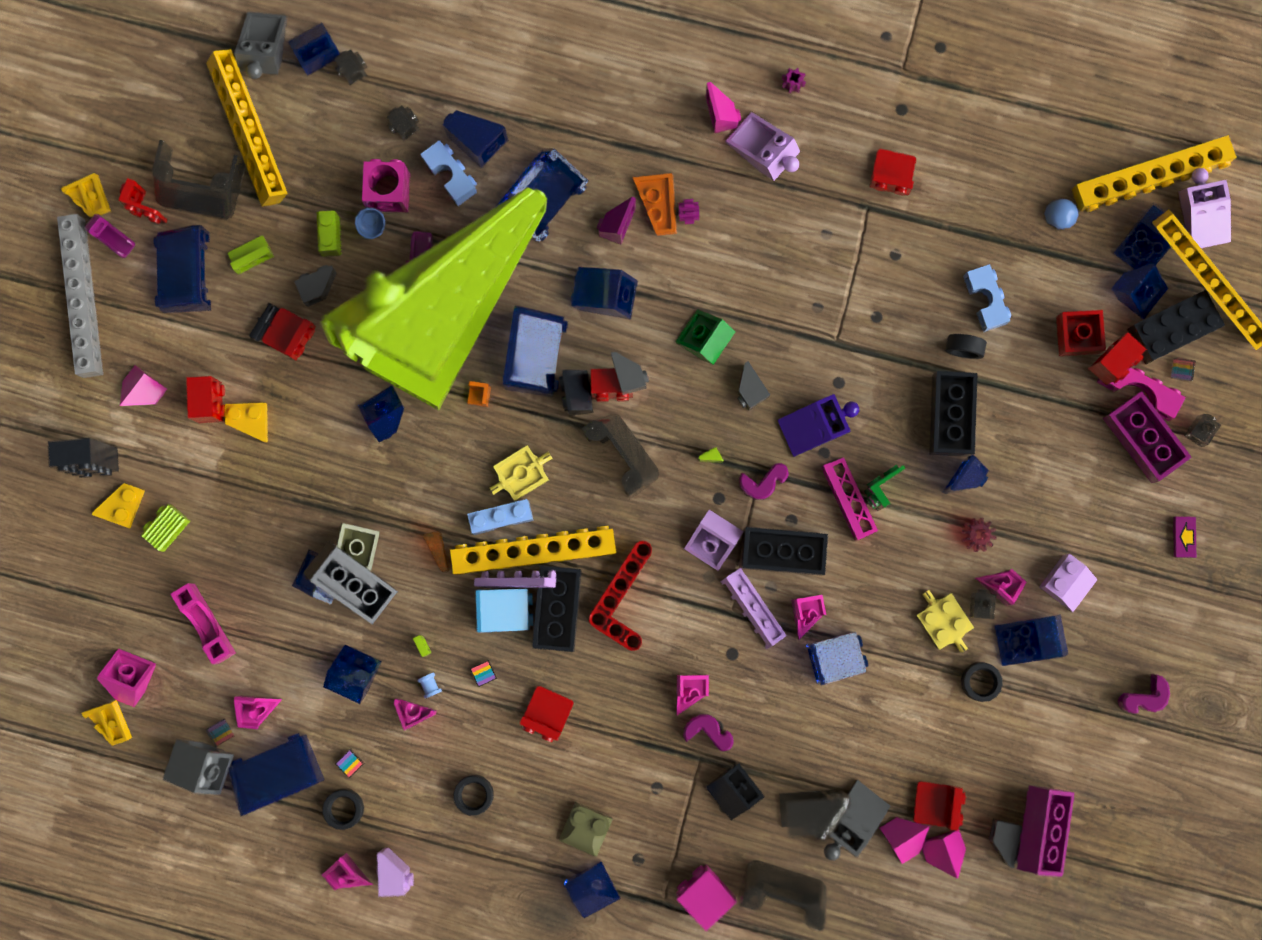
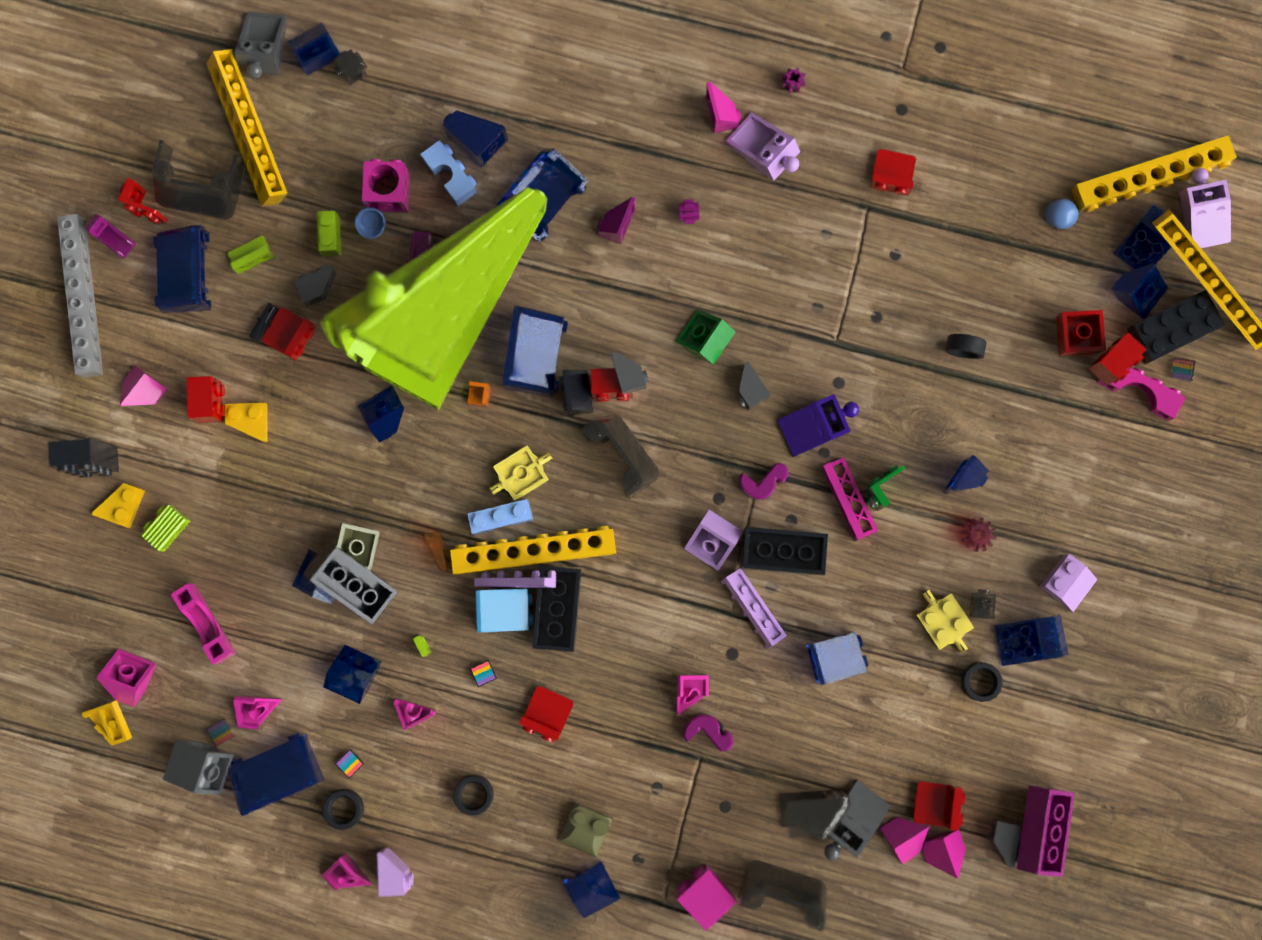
(88, 195): yellow wing -> none
(402, 122): clear smoke brick -> none
(429, 685): light blue bush -> none
(604, 292): clear blue slope -> none
(619, 595): red beam -> none
(659, 201): orange wing -> none
(711, 456): lime slope -> none
(735, 791): black slope -> none
(807, 613): dark pink slope -> none
(953, 413): black brick -> none
(984, 281): light blue arch -> none
(1005, 585): dark pink slope -> none
(1147, 437): magenta brick -> none
(1155, 702): magenta animal -> none
(1184, 537): magenta tile -> none
(1203, 430): clear smoke brick -> none

